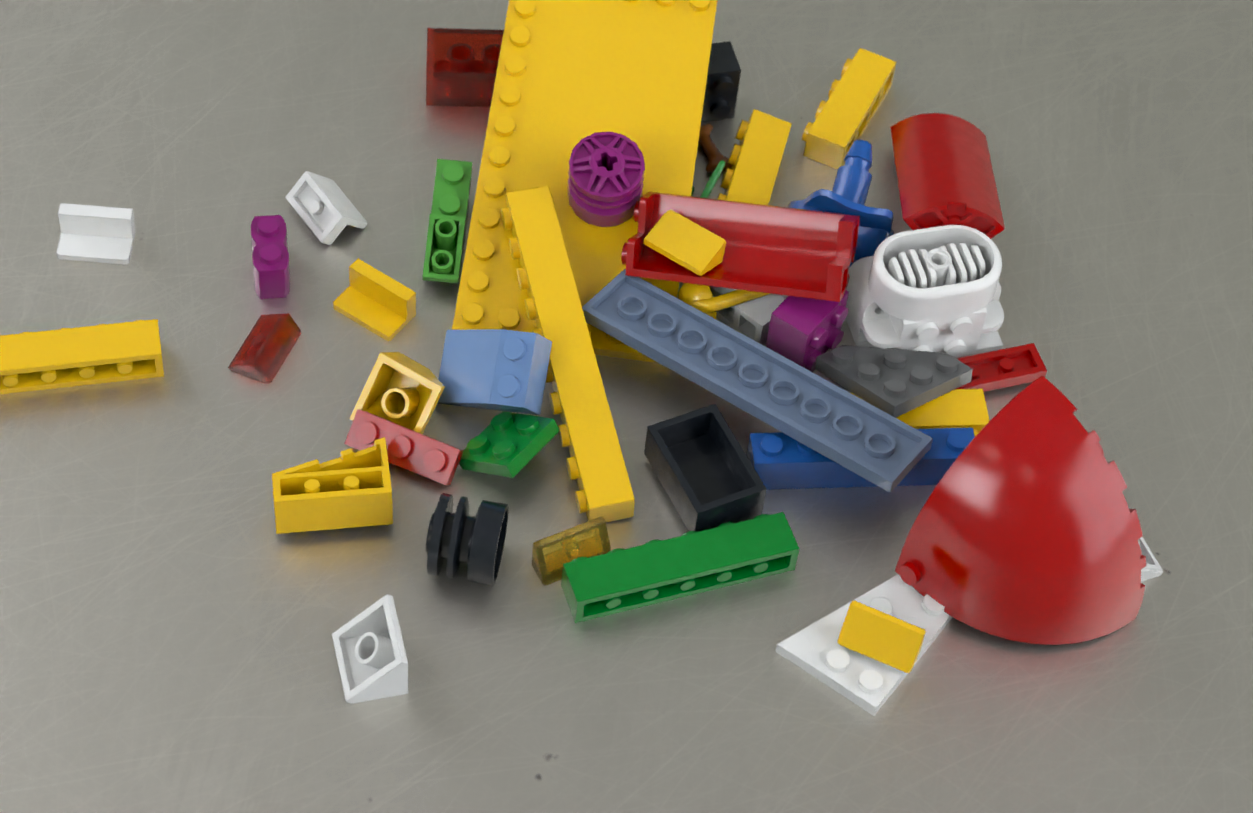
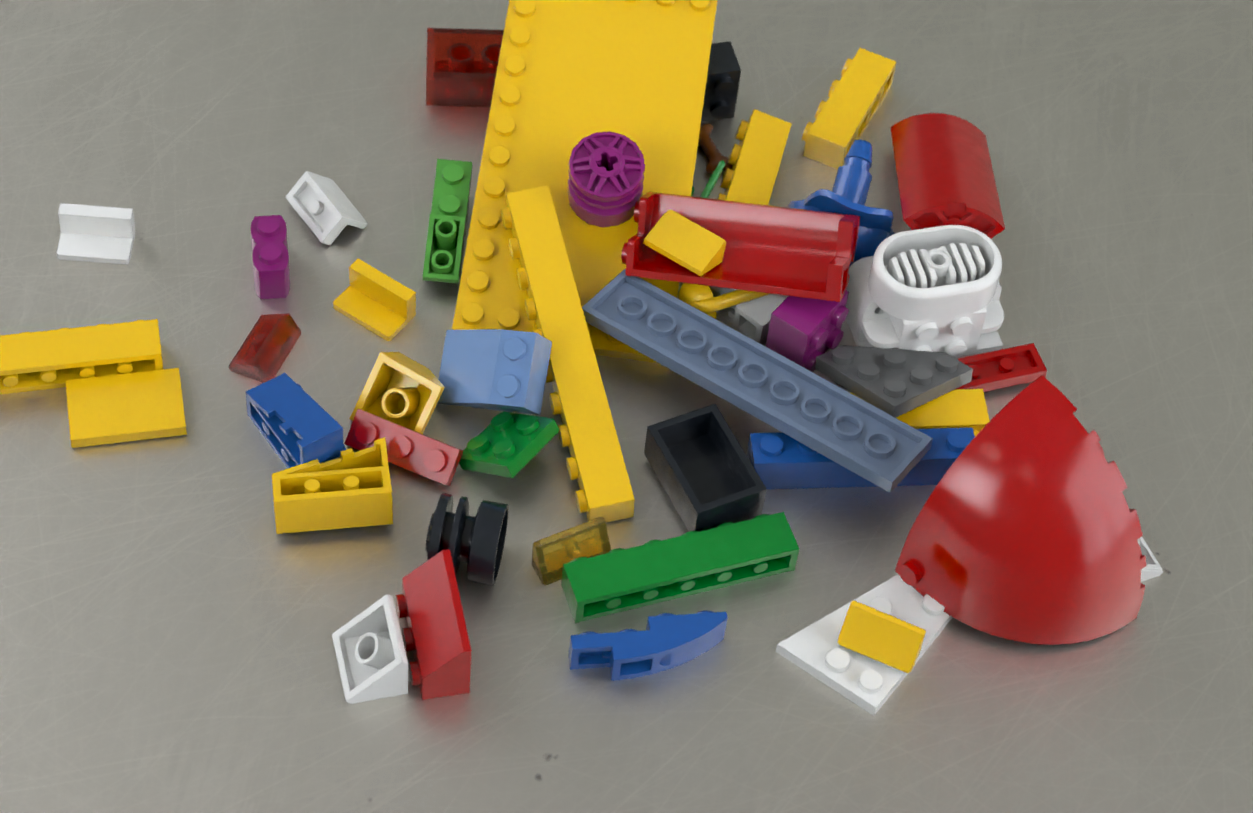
(125, 407): none -> yellow tile
(293, 422): none -> blue wedge
(435, 629): none -> red slope
(662, 646): none -> blue slope

